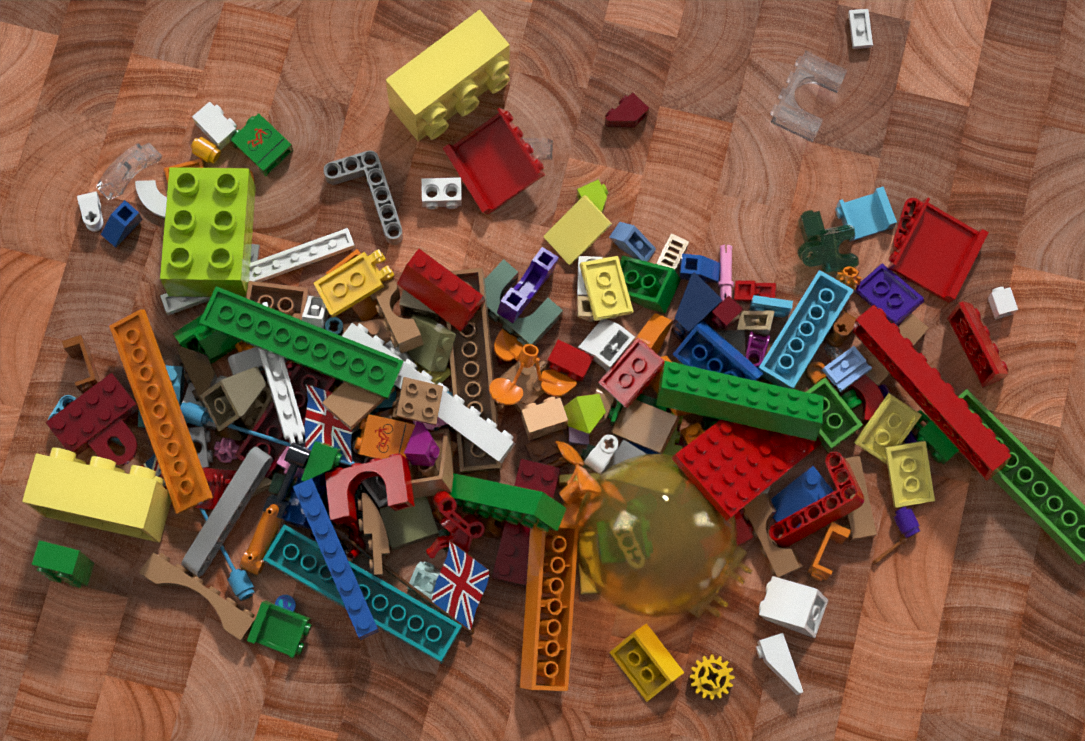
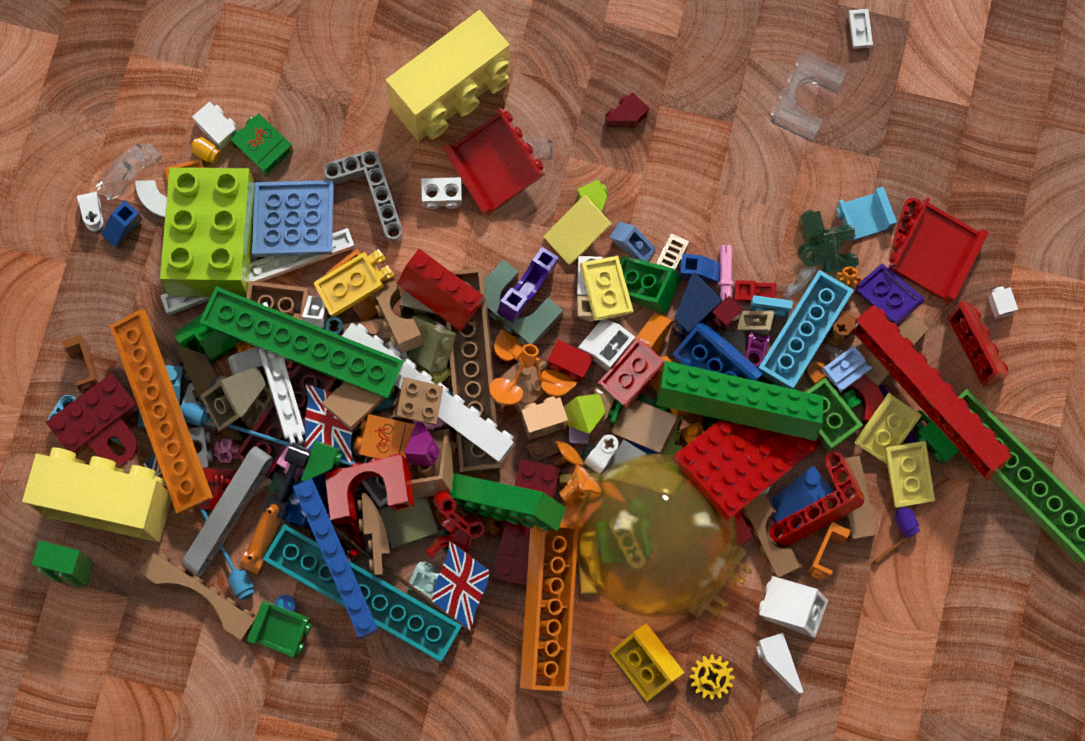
(293, 218): none -> medium blue plate
(802, 279): none -> clear slope

